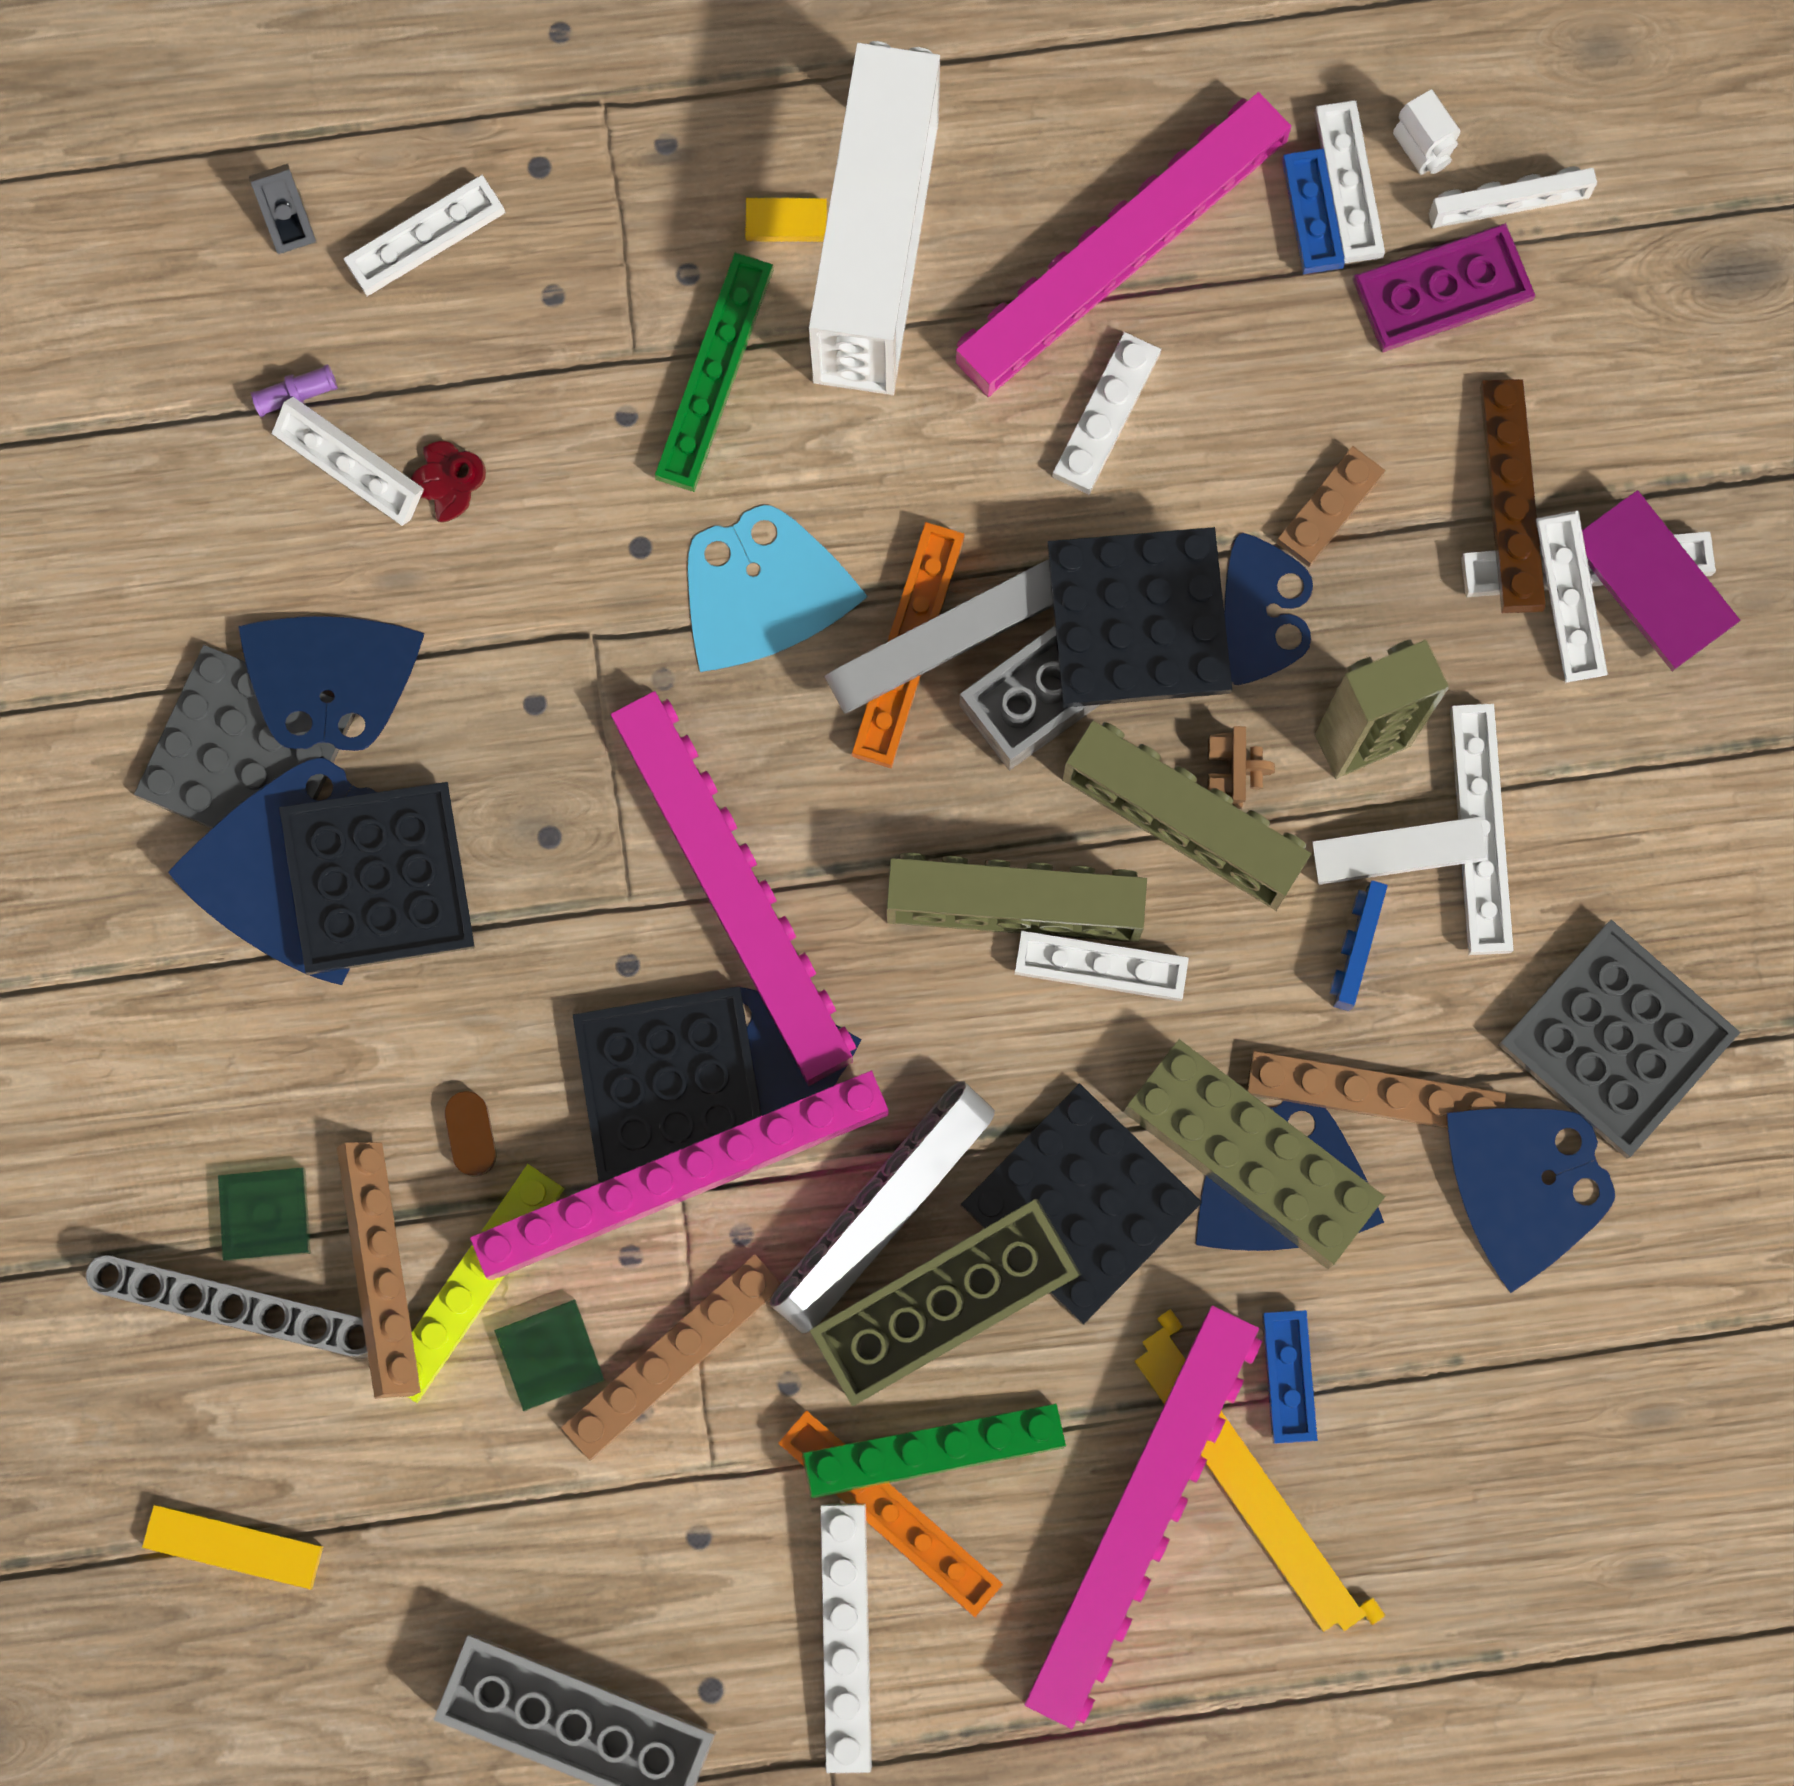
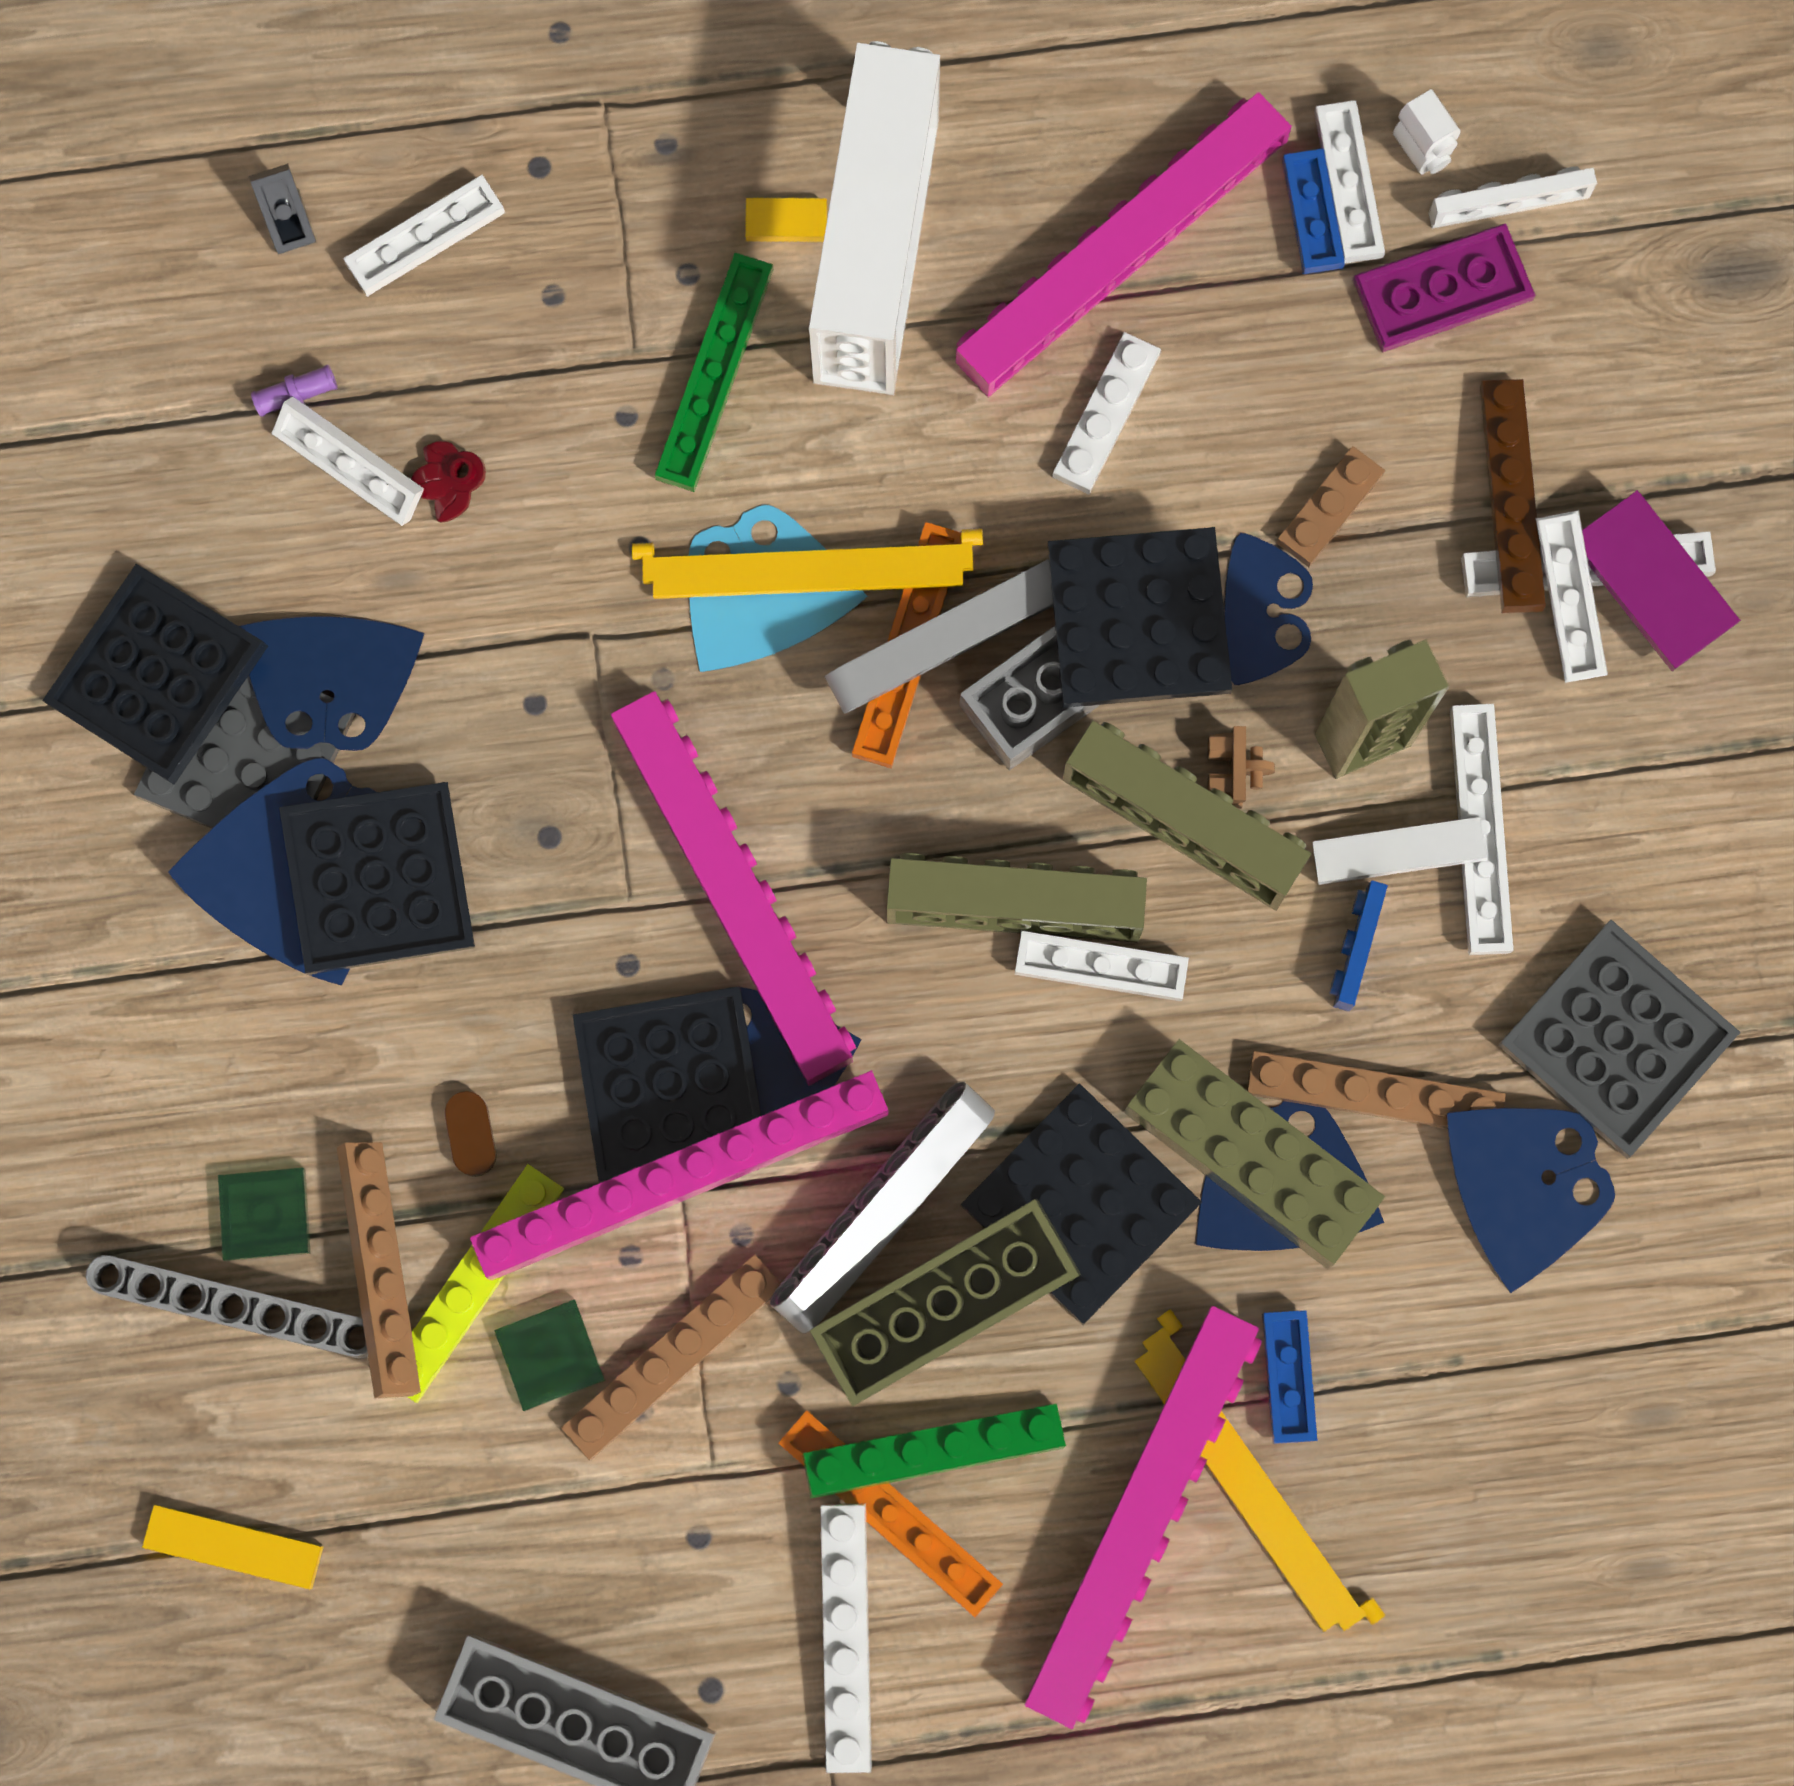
(155, 673): none -> black plate
(808, 570): none -> yellow piece

